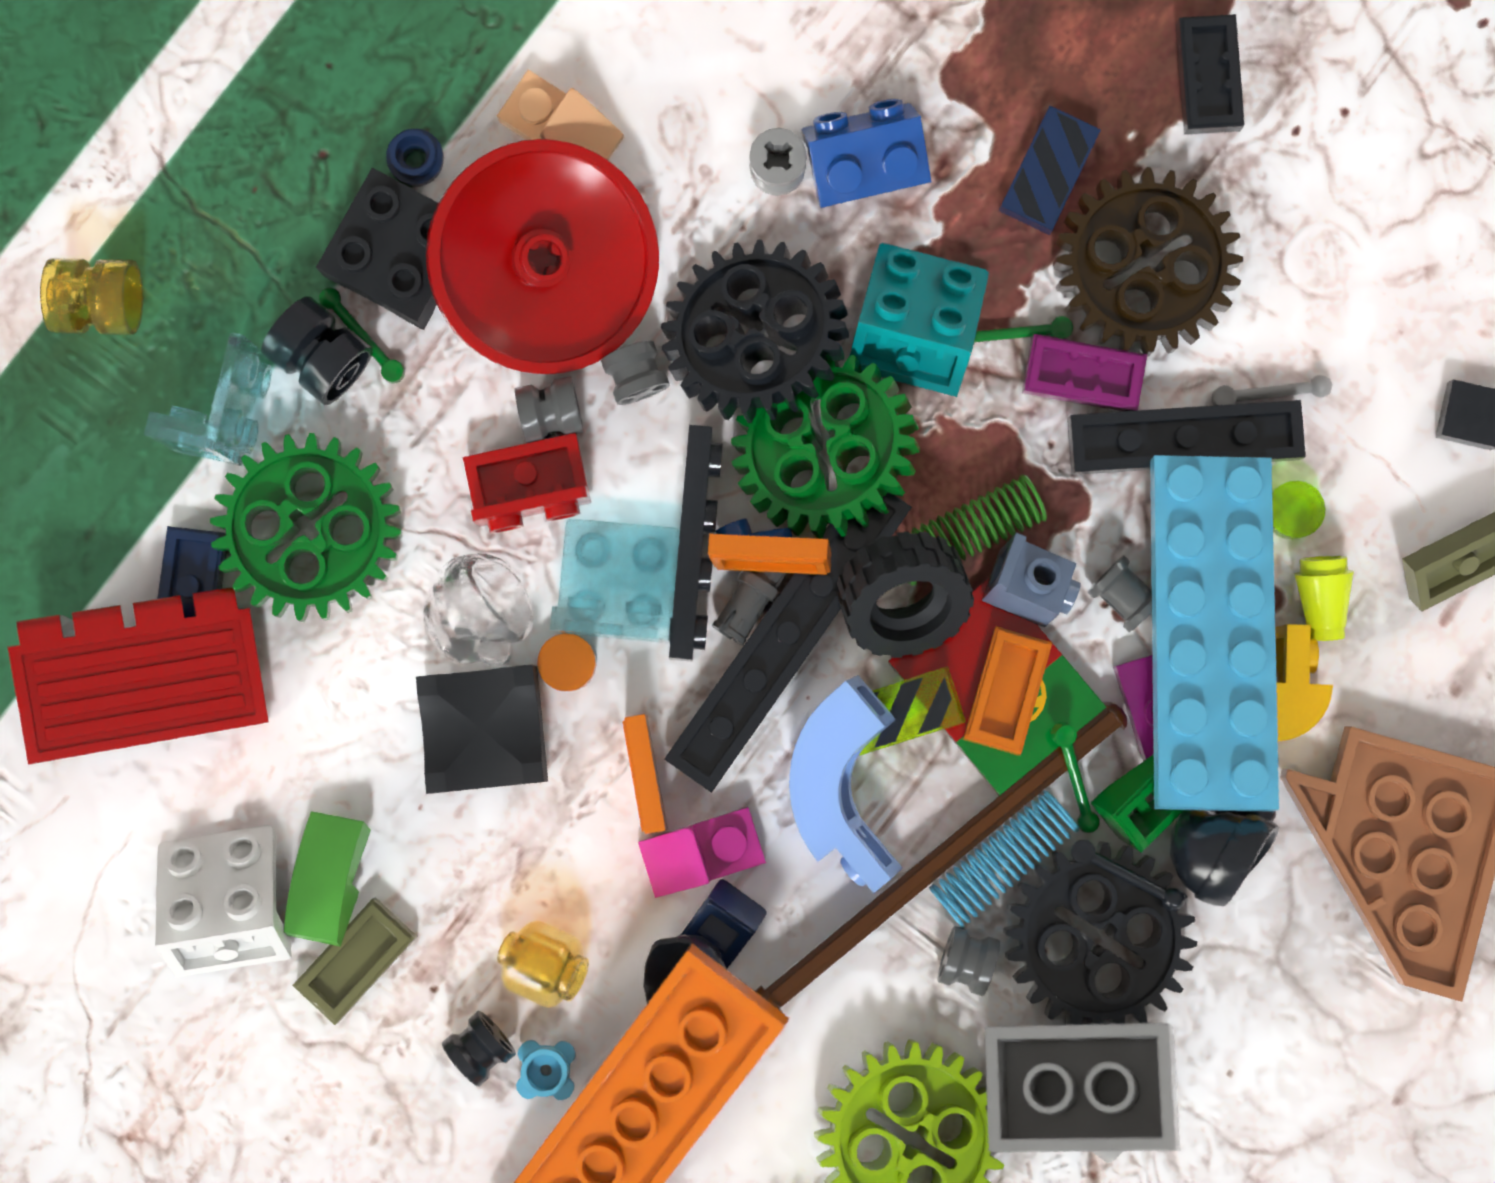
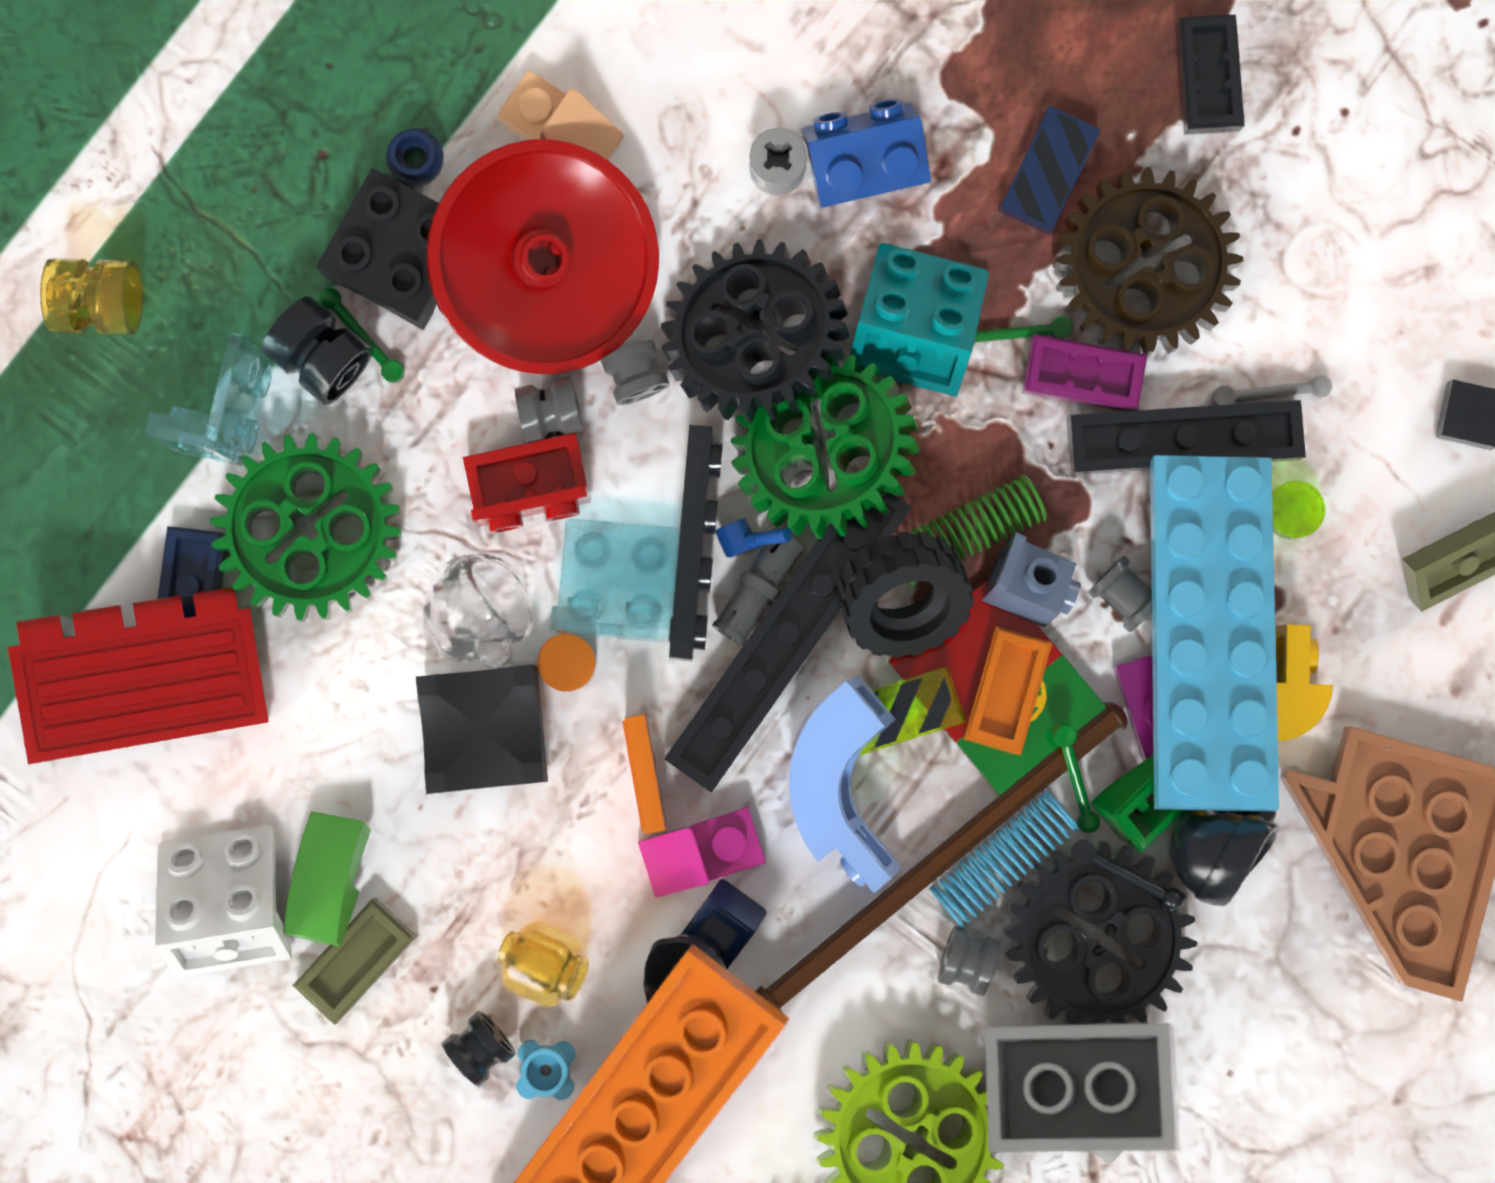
(770, 554): orange tile -> none
(1325, 595): neon yellow cone -> none

